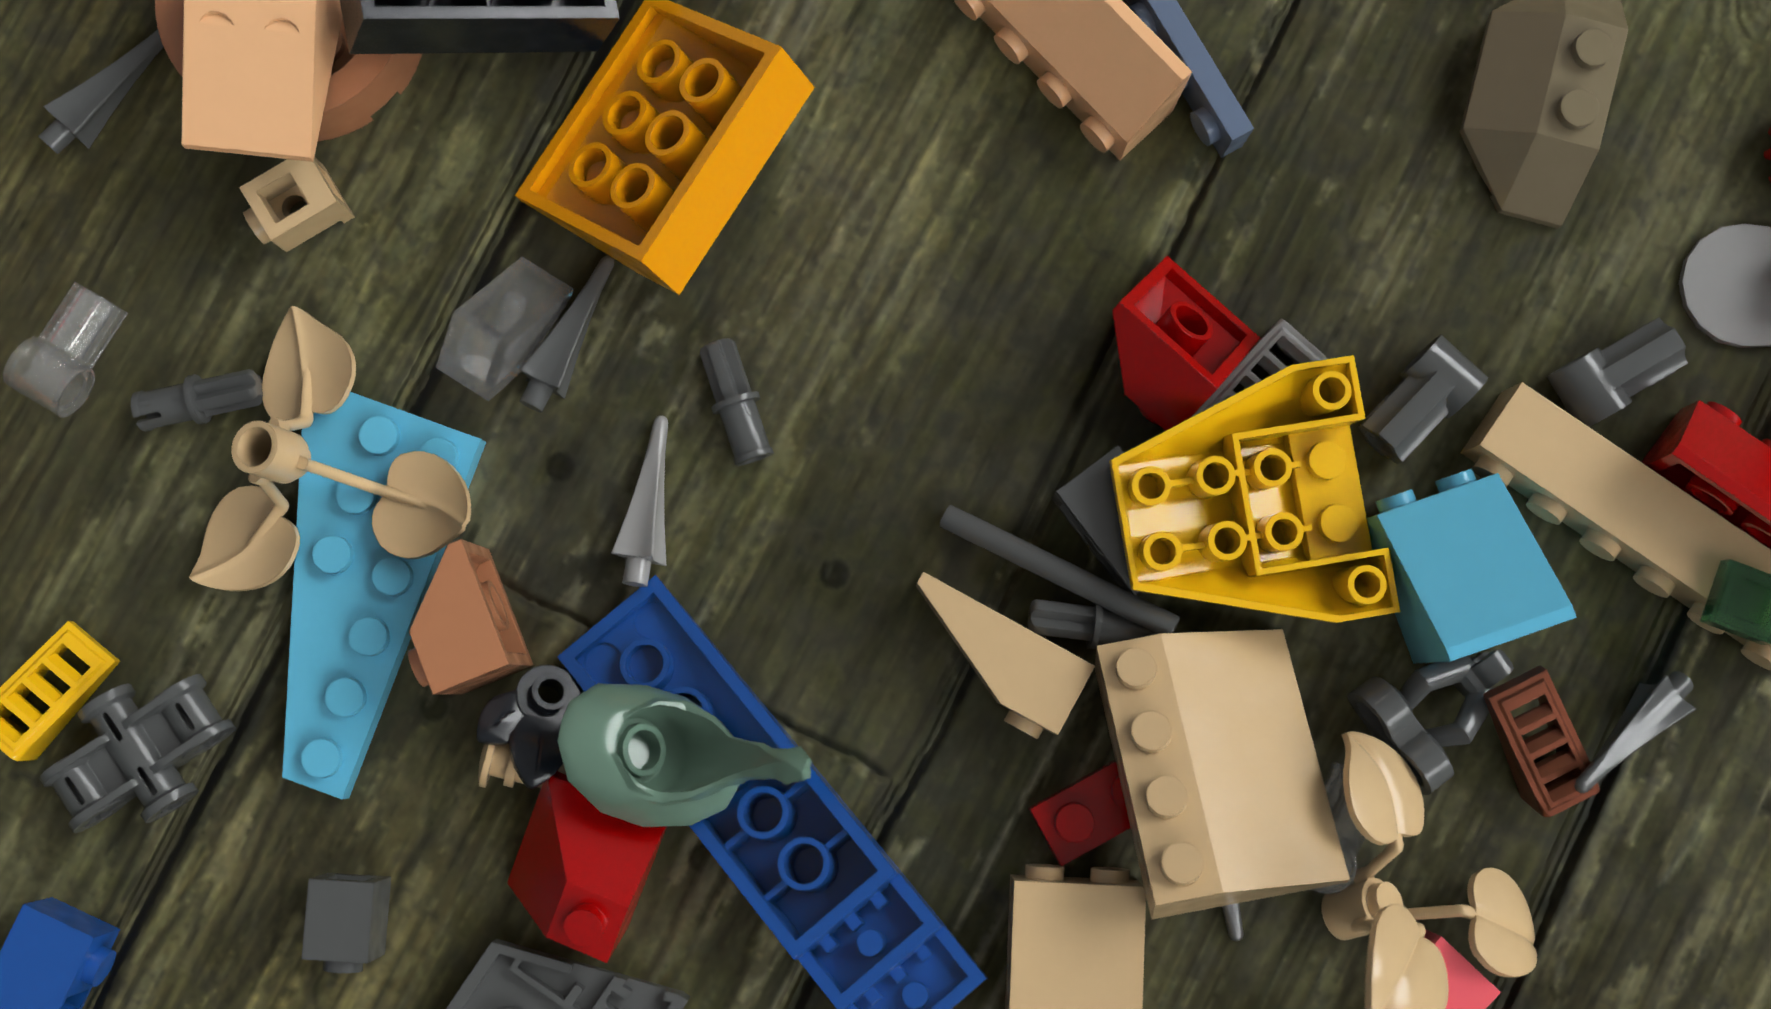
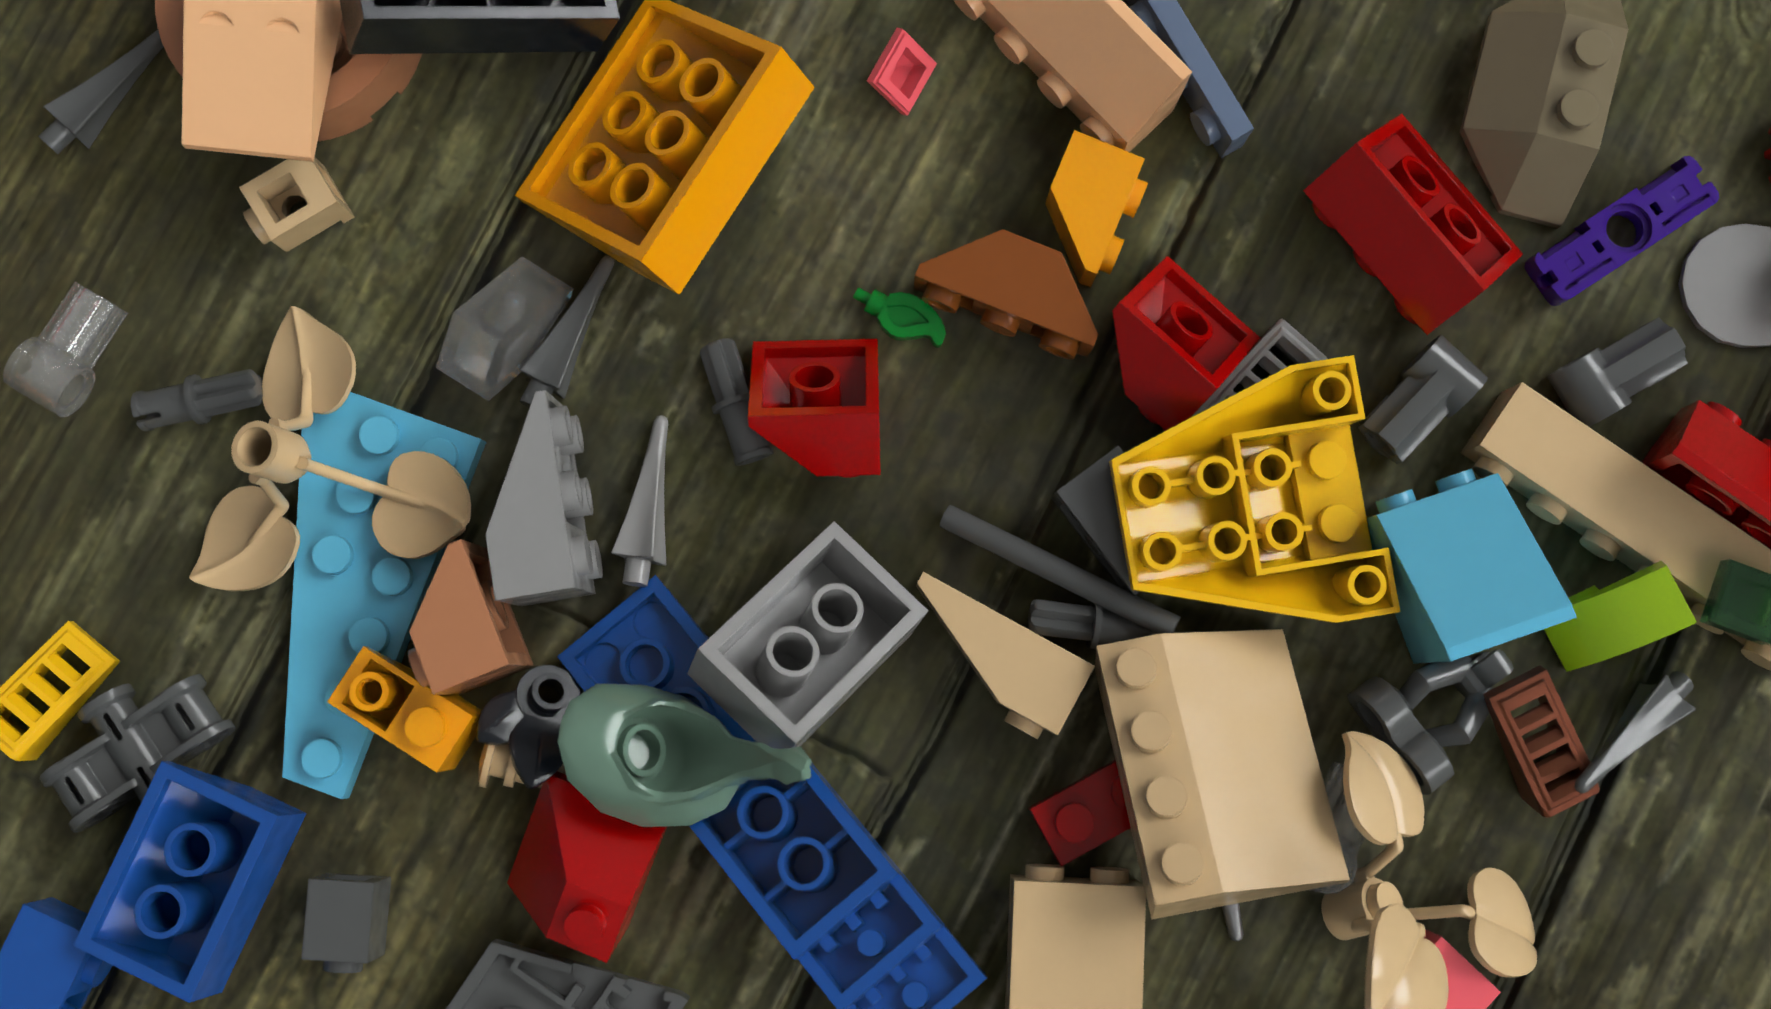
(189, 881): none -> blue slope
(397, 708): none -> light orange slope
(538, 522): none -> light grey slope
(806, 641): none -> light grey brick
(819, 403): none -> red slope
(901, 71): none -> coral slope
(903, 316): none -> green piece
(1013, 289): none -> dark orange slope
(1088, 199): none -> light orange slope
(1412, 223): none -> red slope
(1590, 253): none -> dark purple piece
(1620, 617): none -> lime slope

